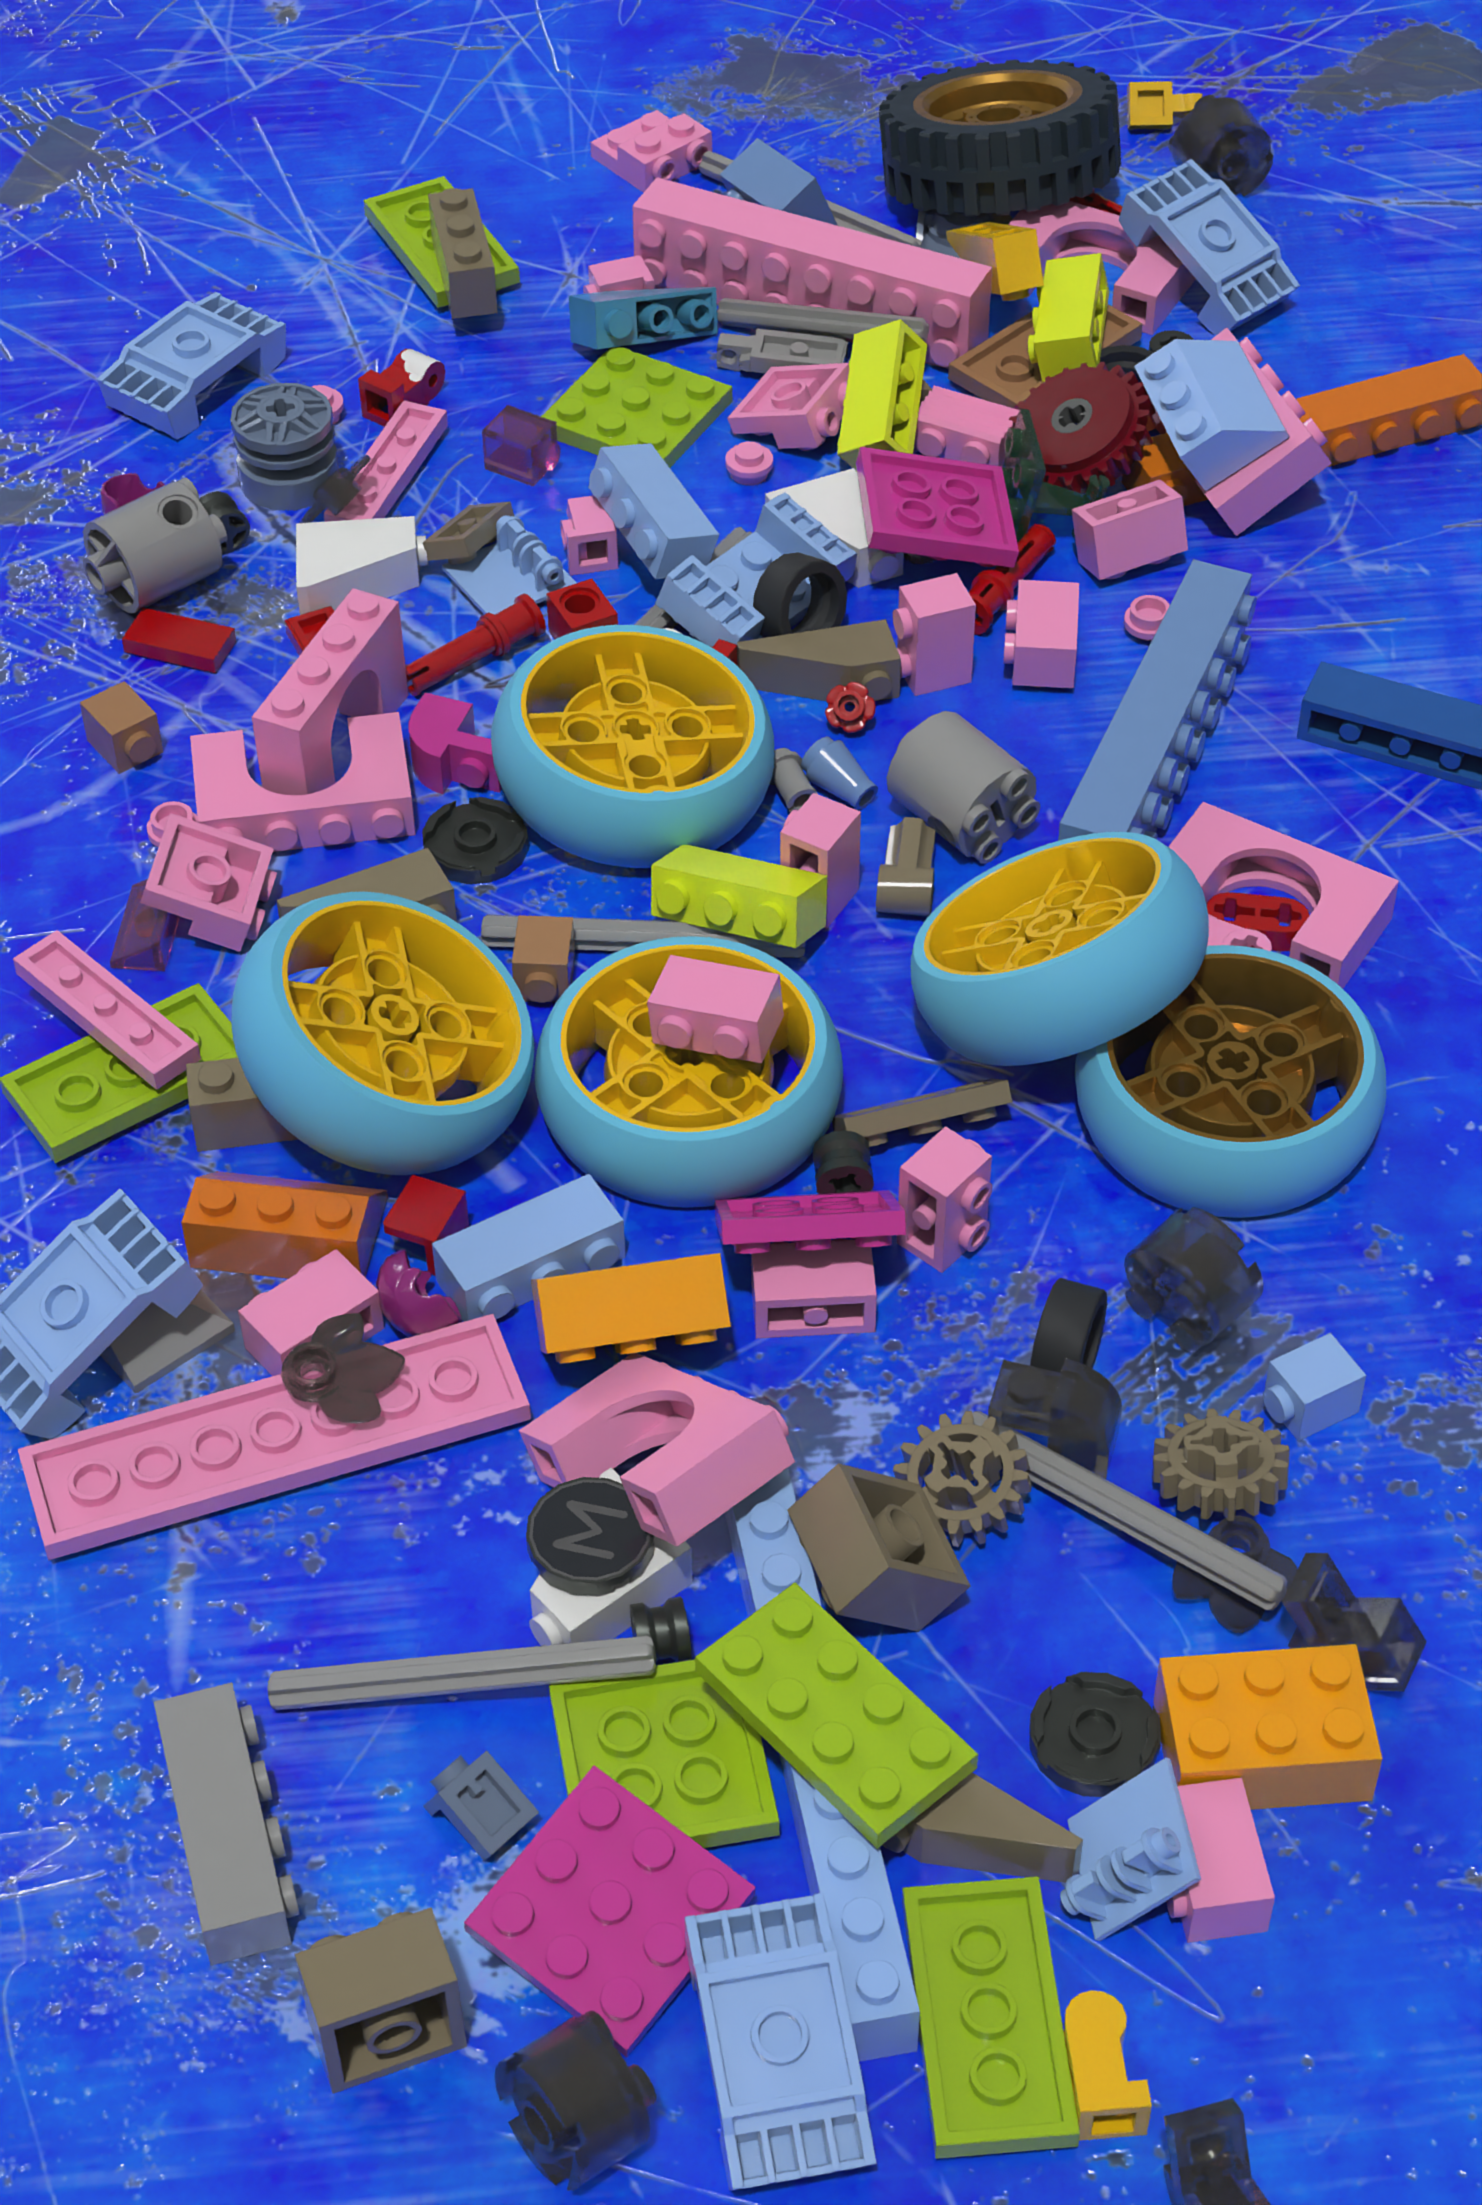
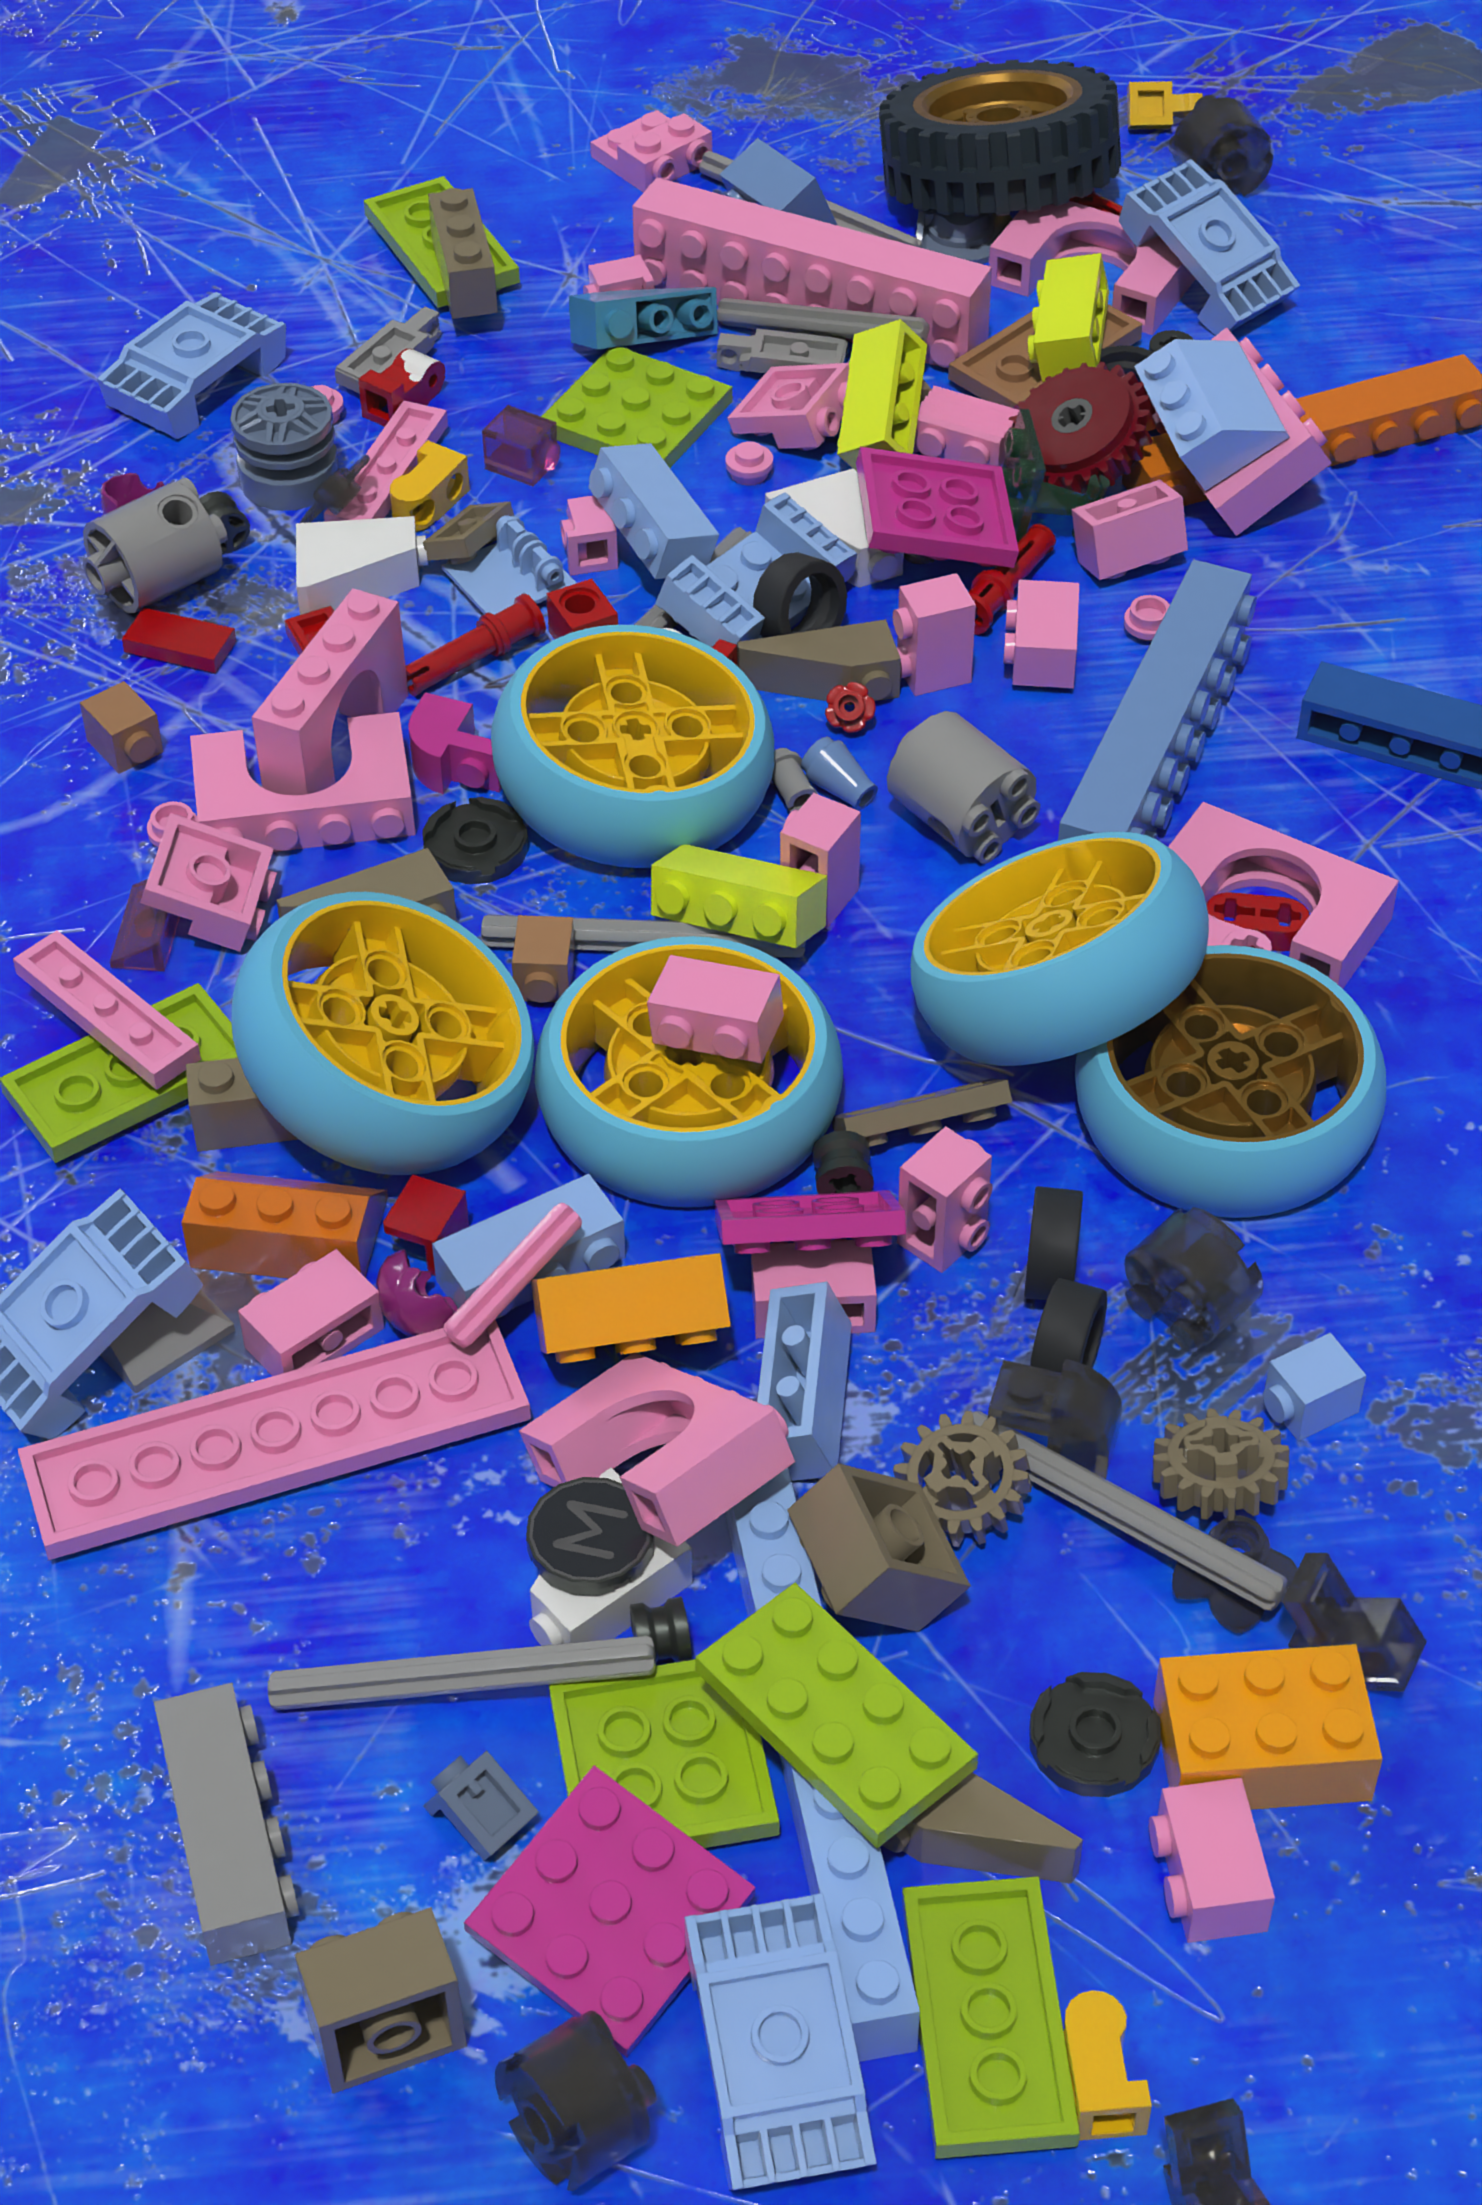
(350, 1370): clear smoke plate -> none
(383, 347): none -> light grey hinge
(429, 487): none -> yellow leg
(512, 1275): none -> bright pink axle
(807, 1373): none -> light blue brick
(907, 876): dark tan piece -> none
(1008, 250): yellow slope -> none
(1052, 1239): none -> black tyre
(1131, 1852): light blue hinge -> none

